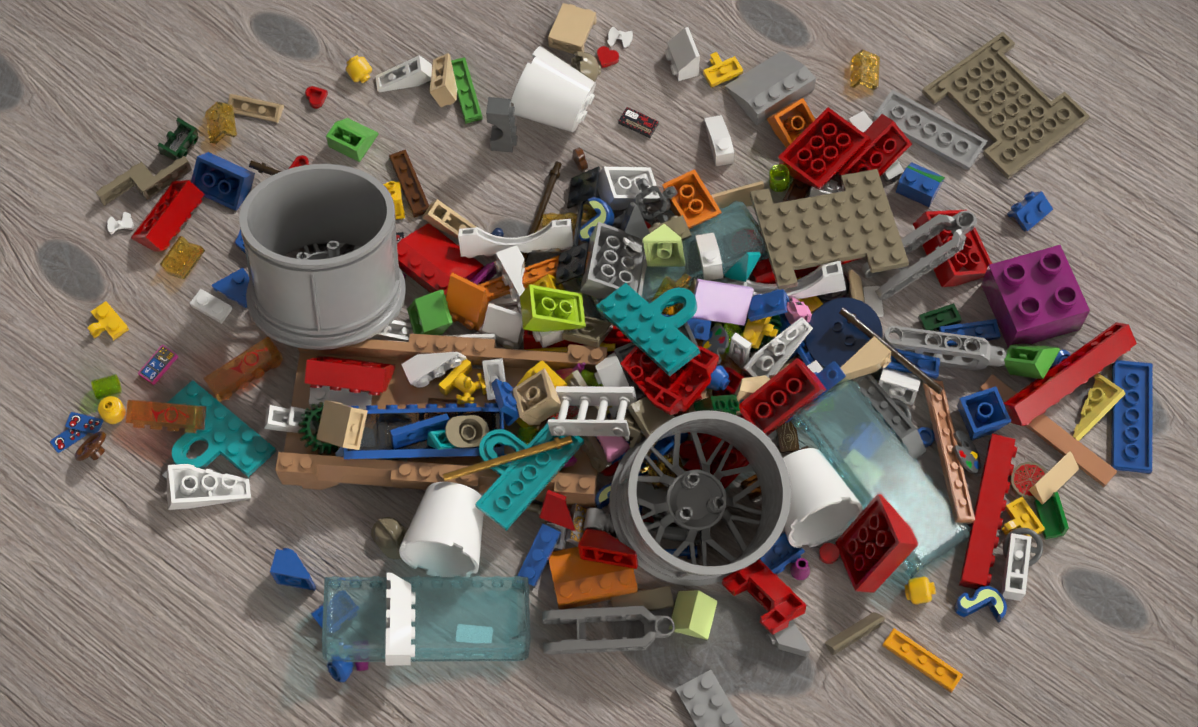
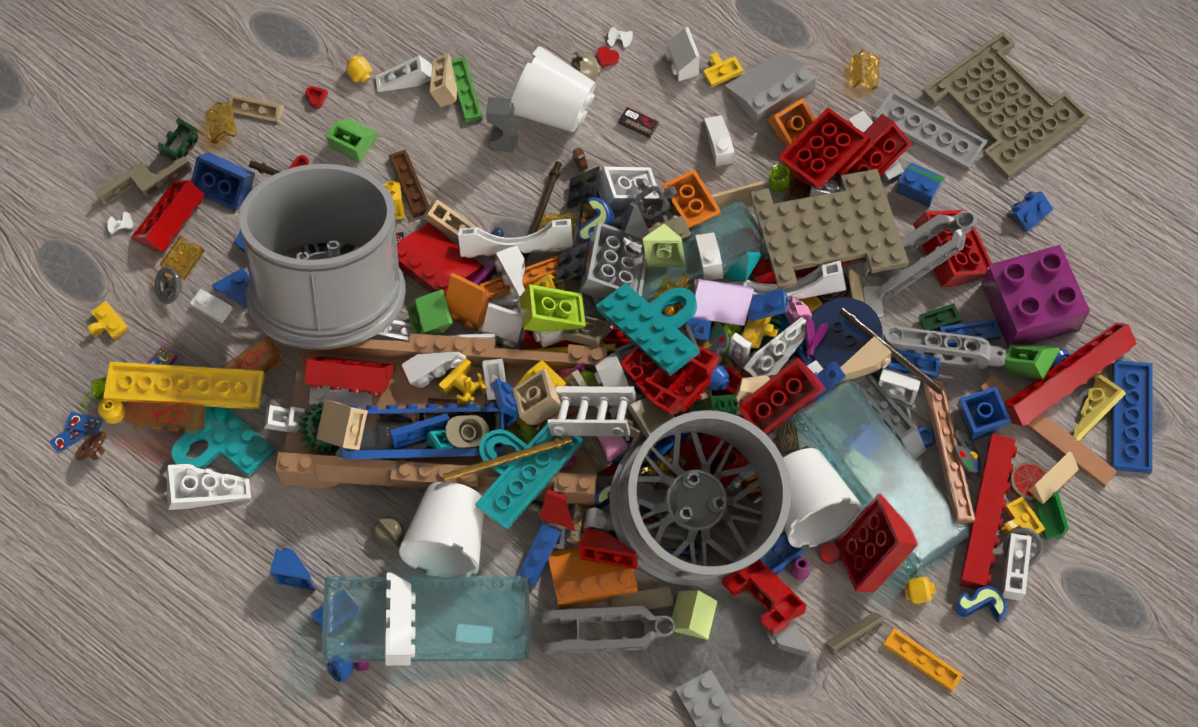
(170, 285): none -> dark grey piece
(184, 385): none -> yellow plate
(571, 28): tan panel -> none
(813, 338): none -> magenta piece

